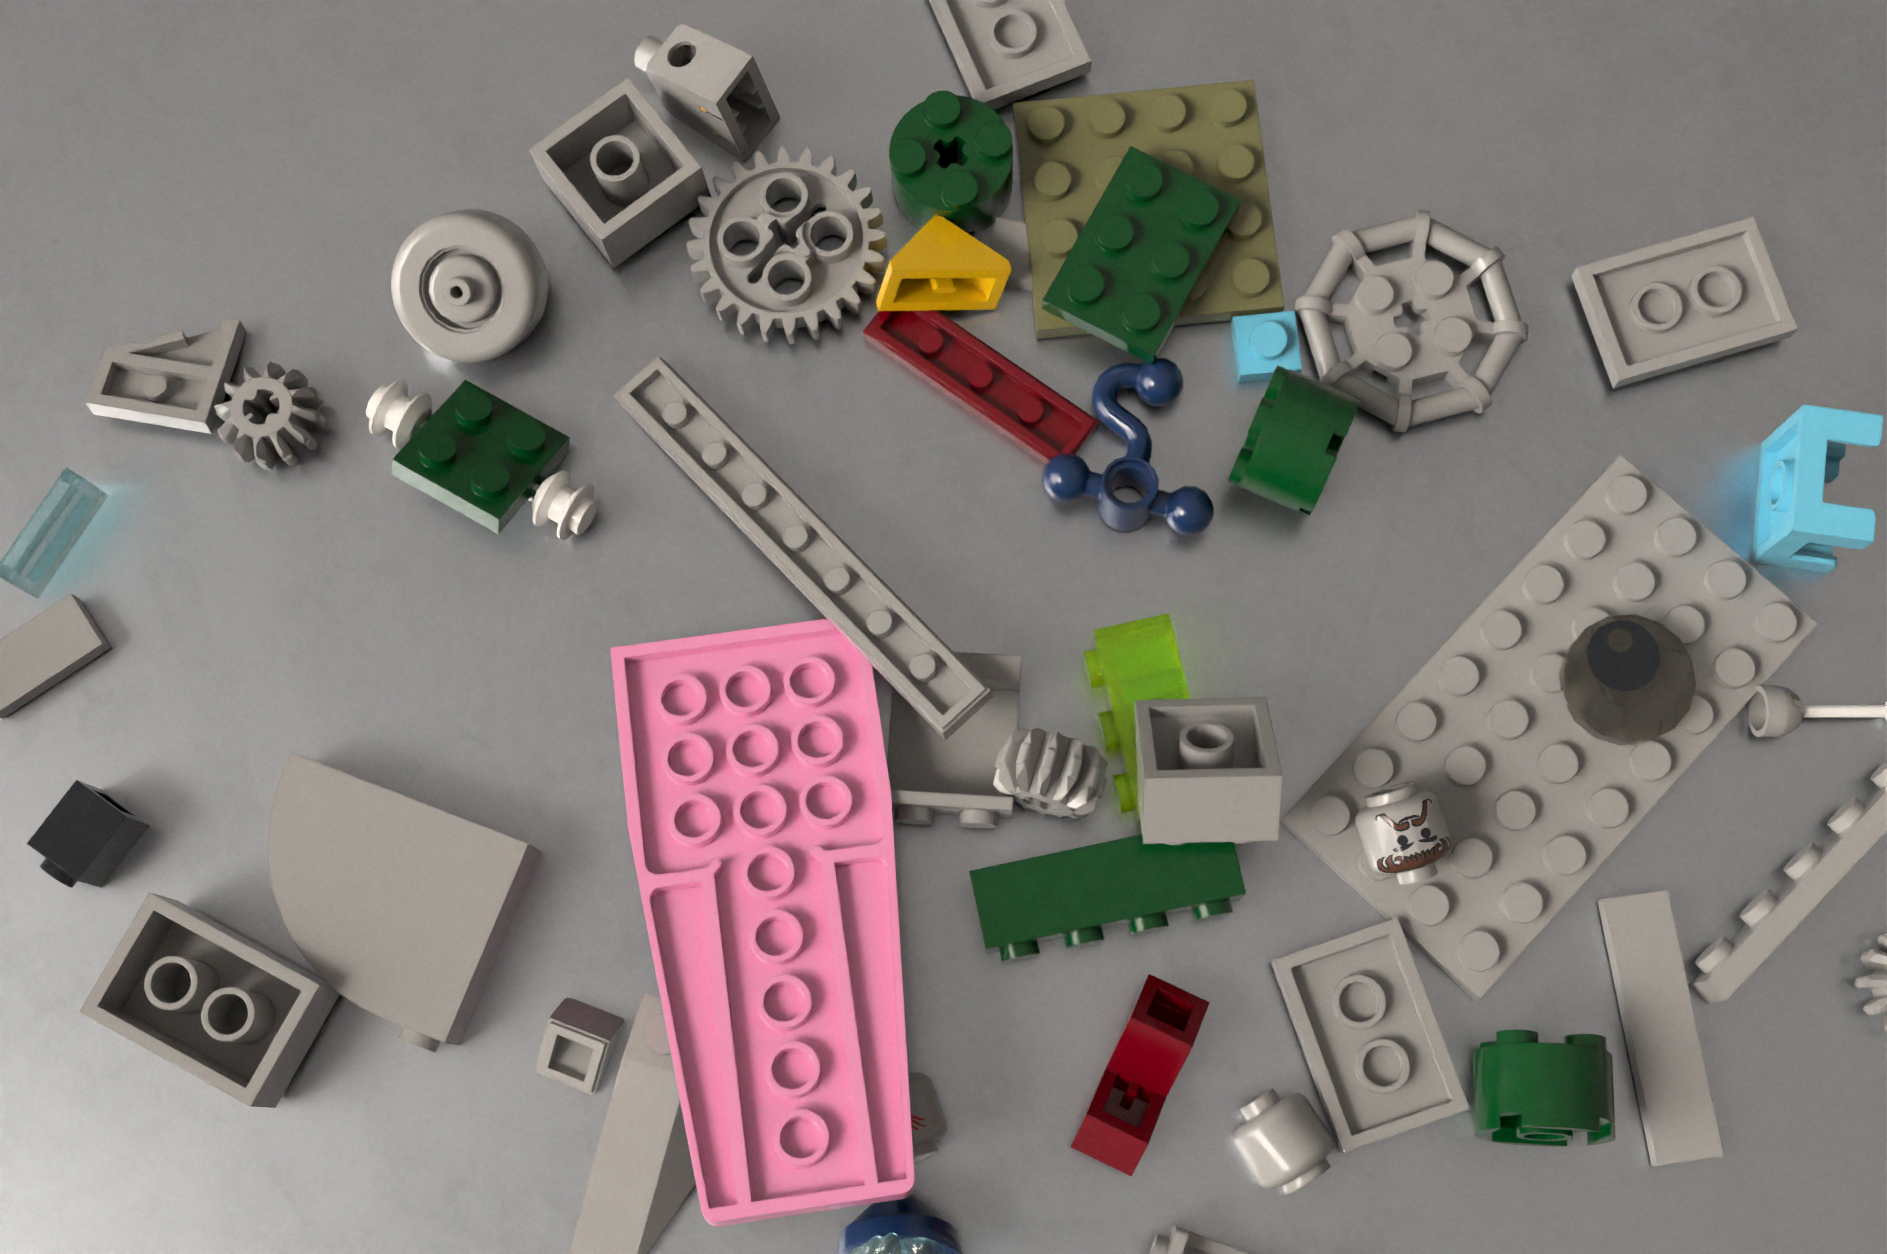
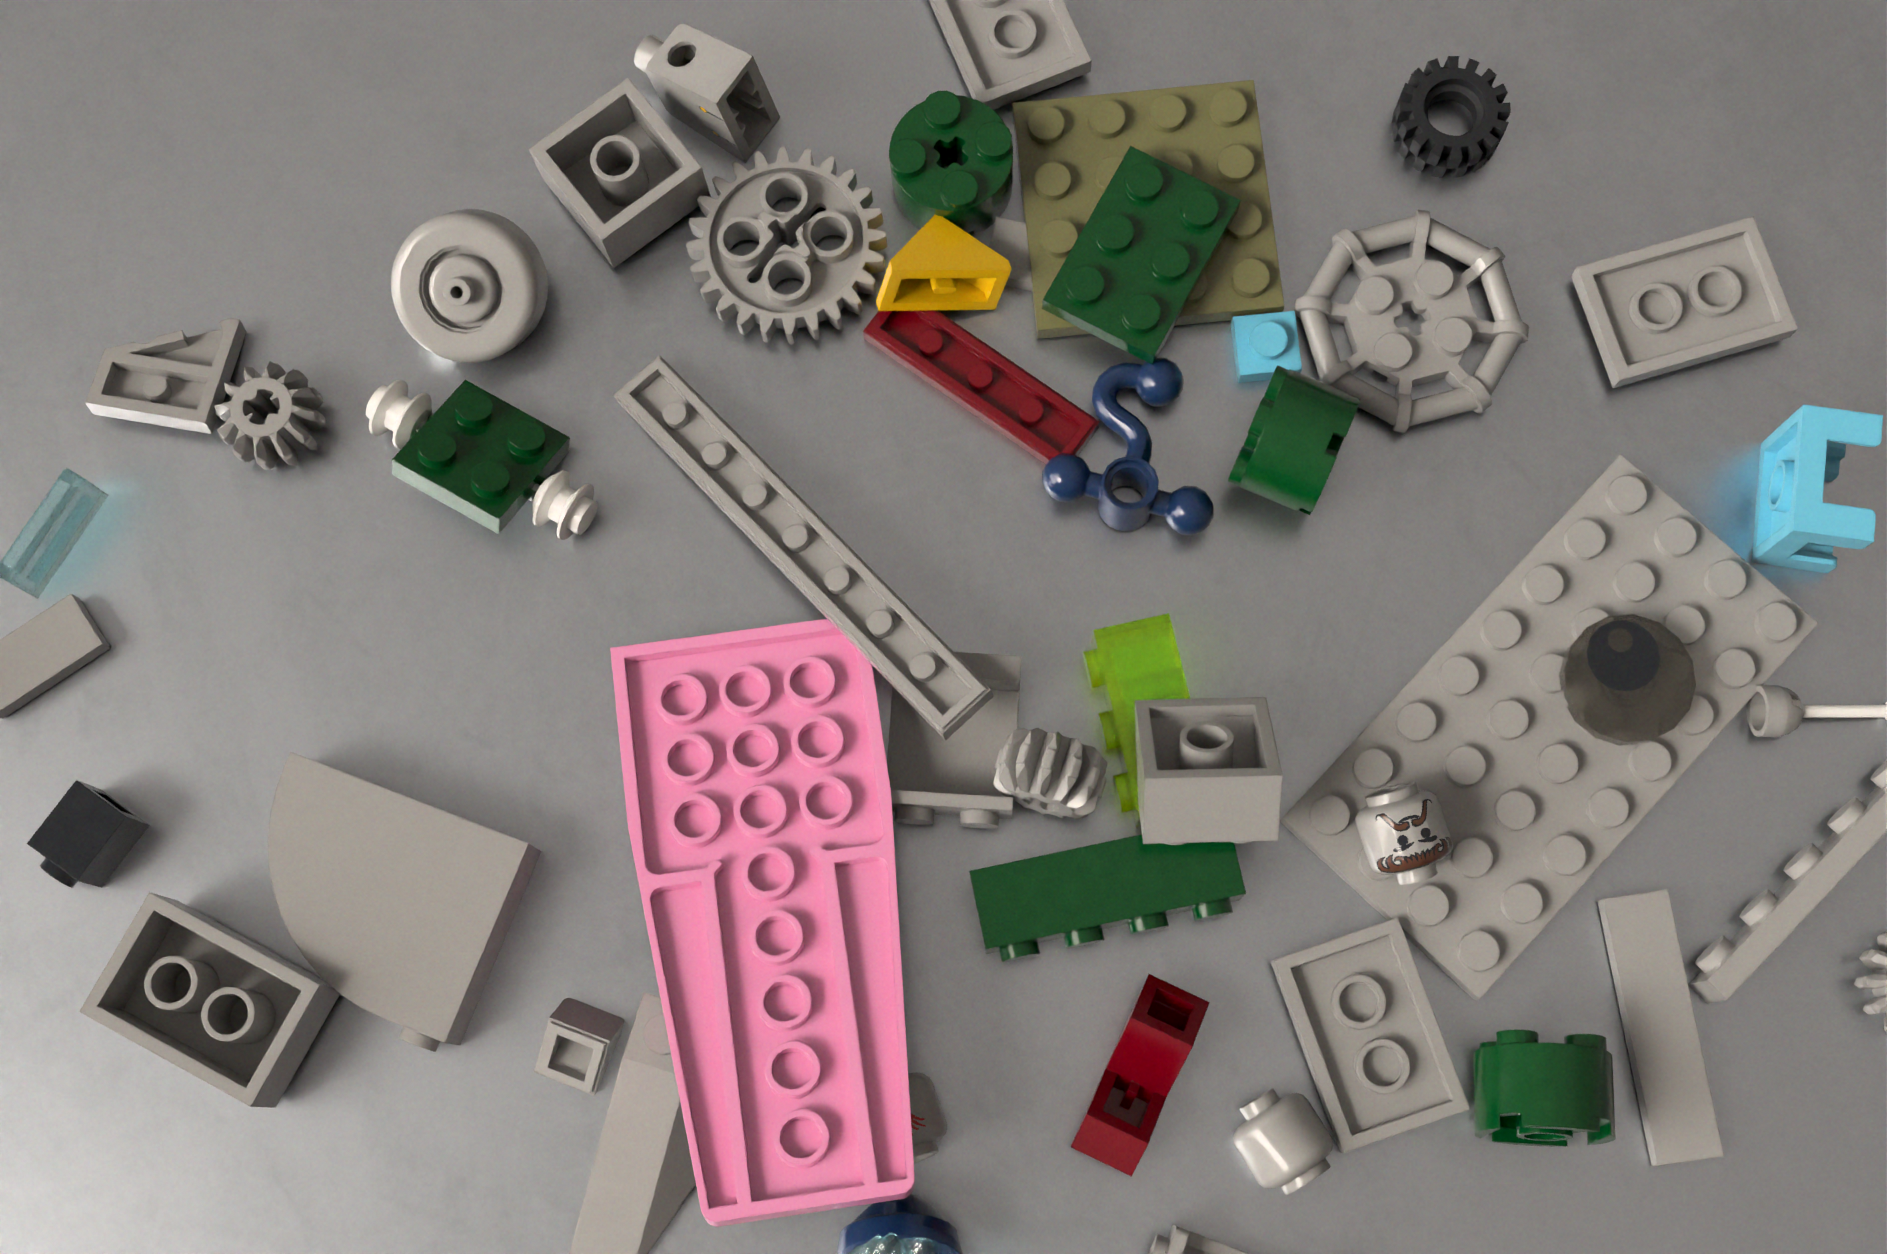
(1456, 85): none -> black tyre

